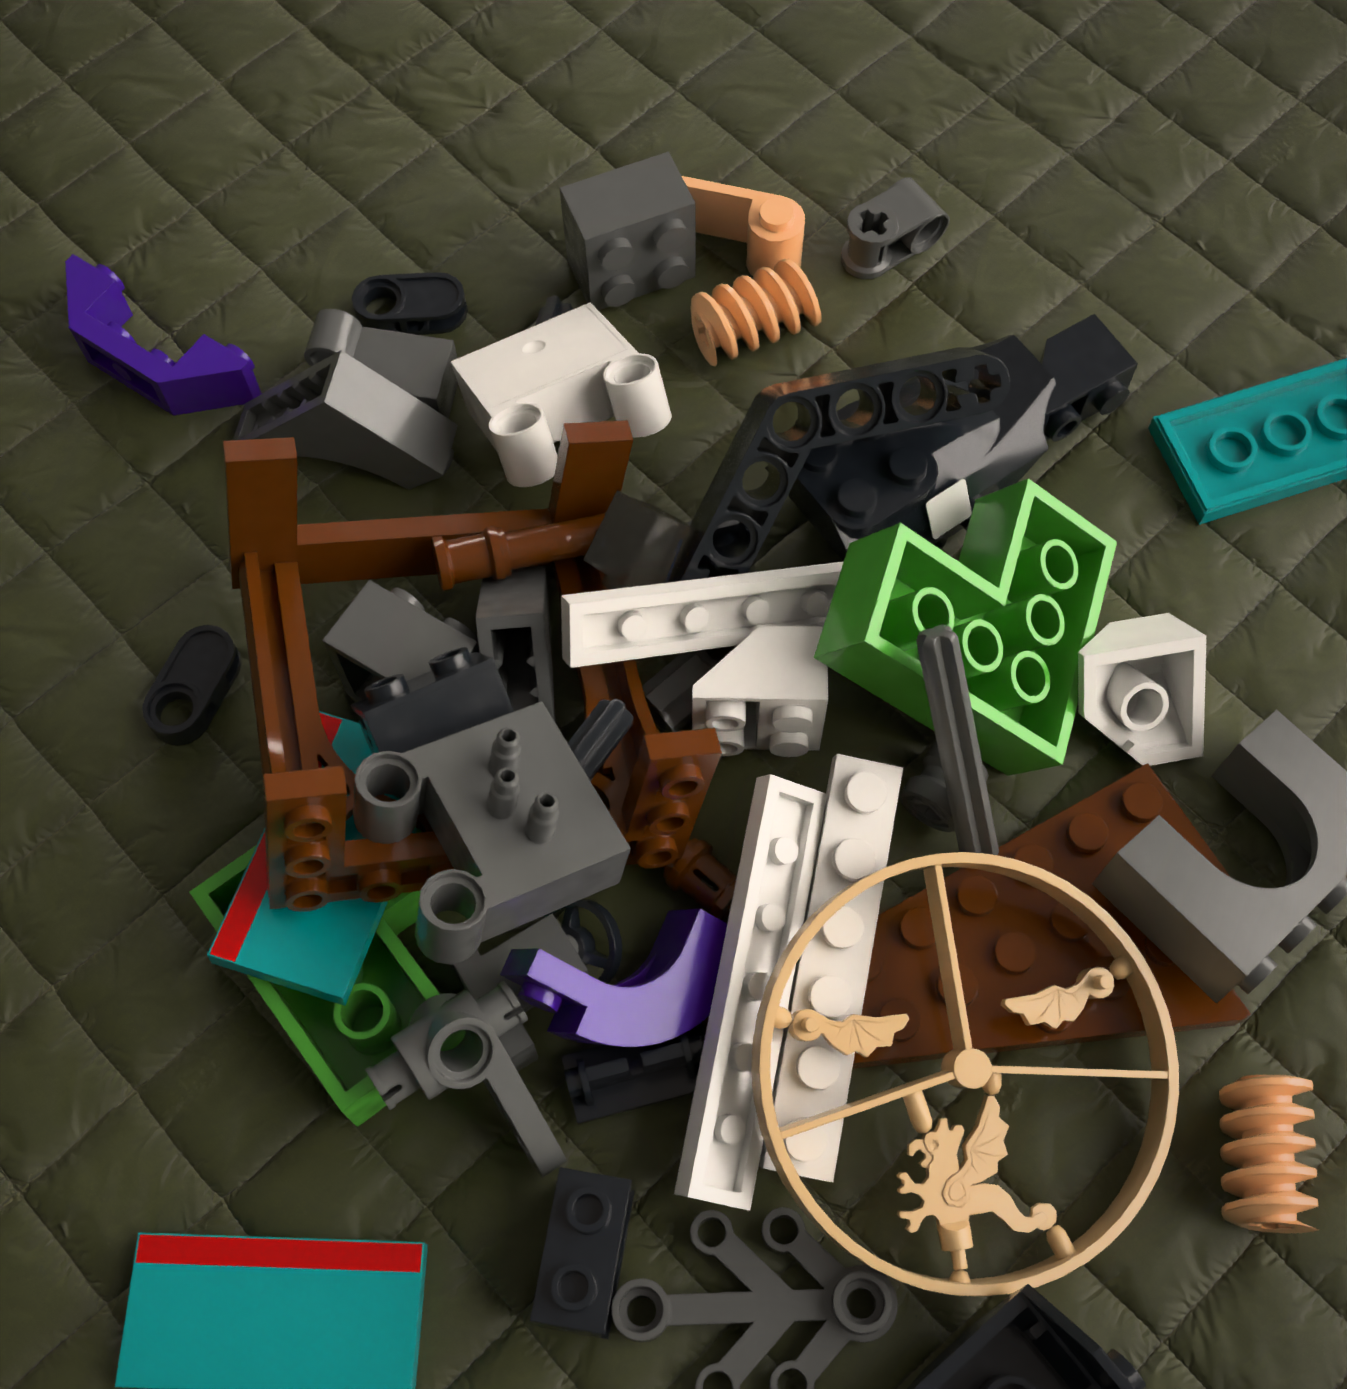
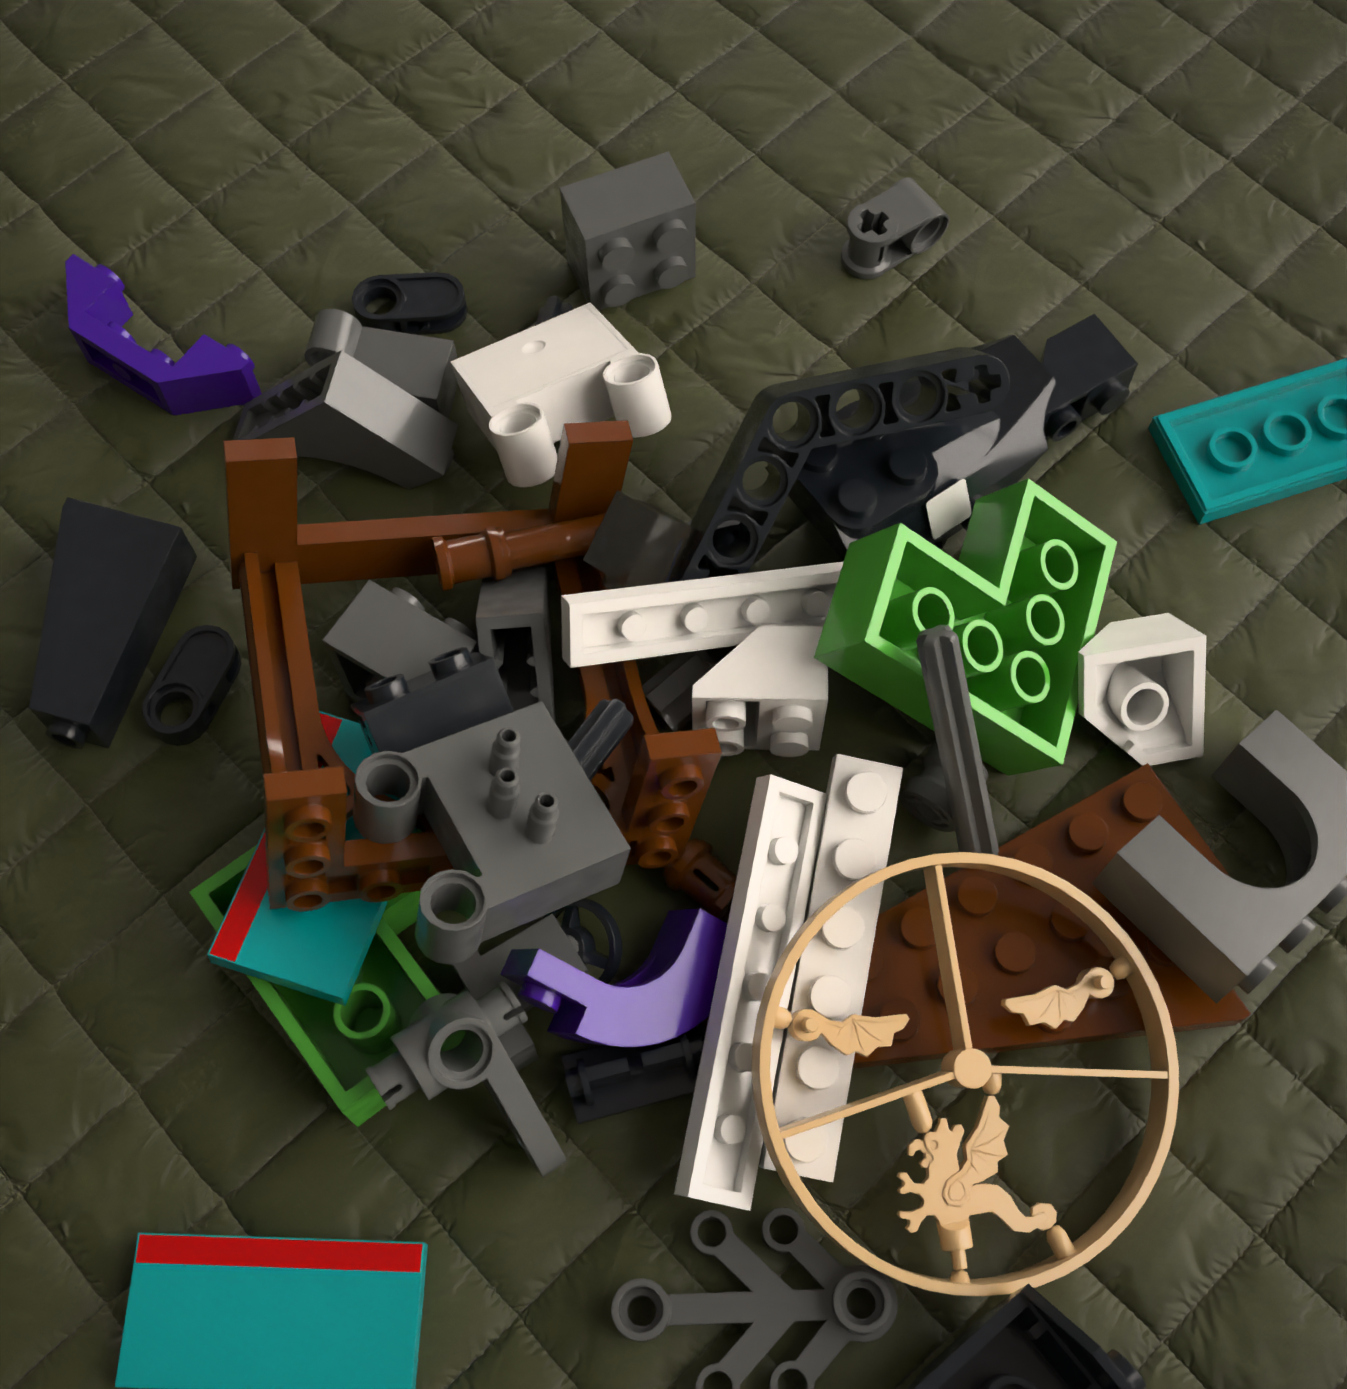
(103, 617): none -> black slope
(583, 1253): black hinge -> none
(753, 307): light nougat piece -> none
(763, 220): light nougat door -> none
(1266, 1153): light nougat piece -> none

